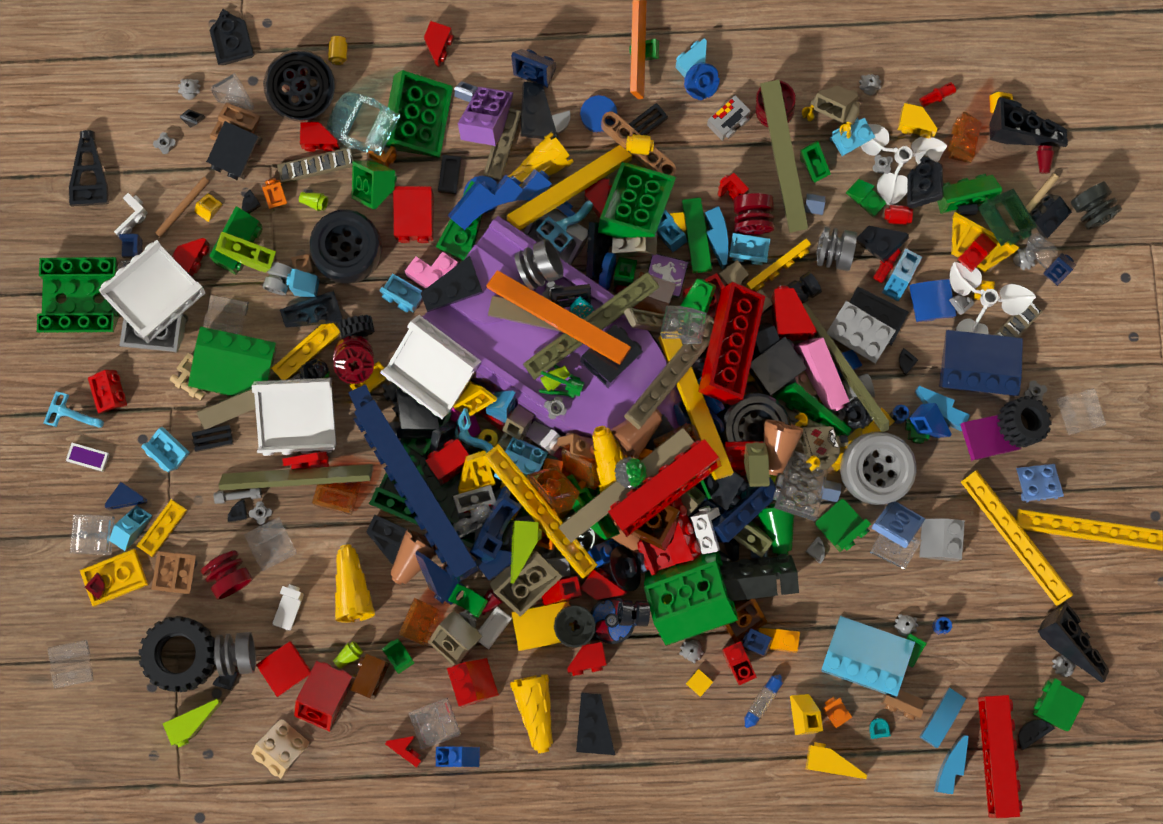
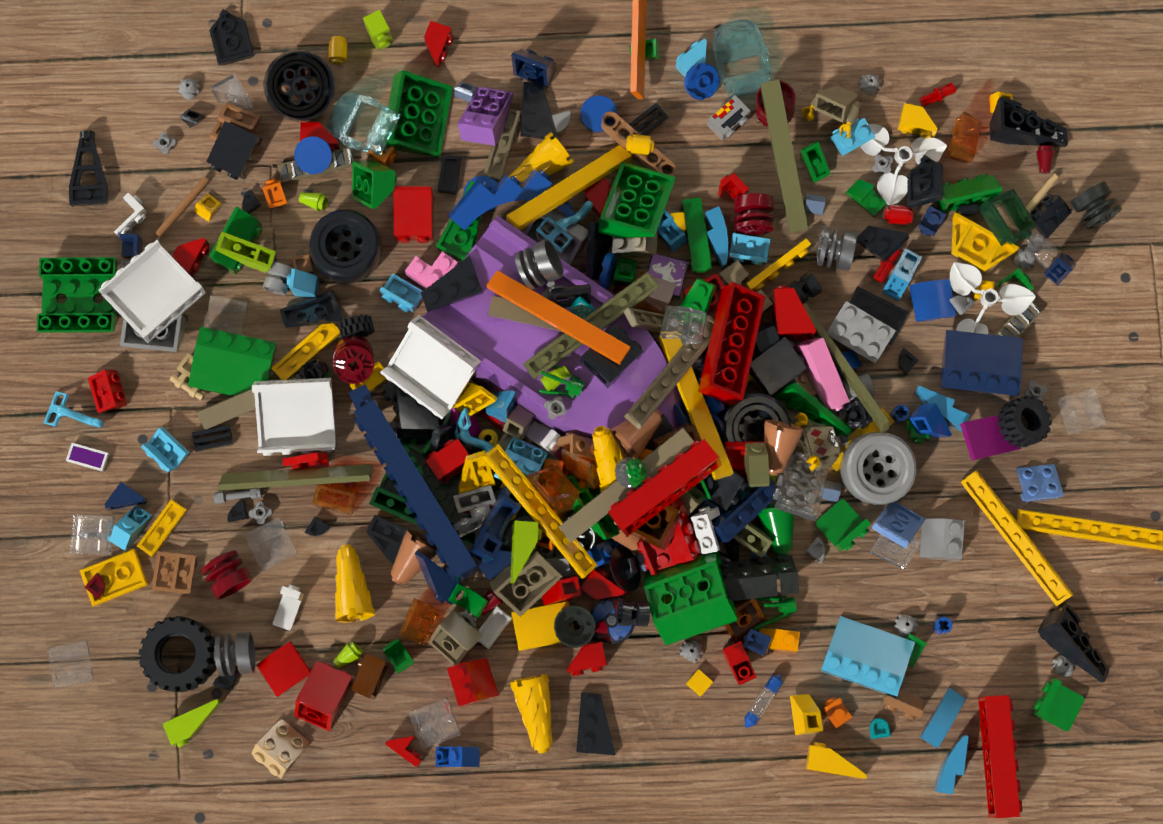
(313, 155): none -> blue tile
(317, 527): none -> black tile
(378, 30): none -> lime brick
(738, 42): none -> clear light blue slope
(784, 604): none -> green plant
(931, 221): none -> dark blue bracket
(977, 252): red slope -> none
(1022, 279): none -> green bracket
(1032, 732): black tile -> none

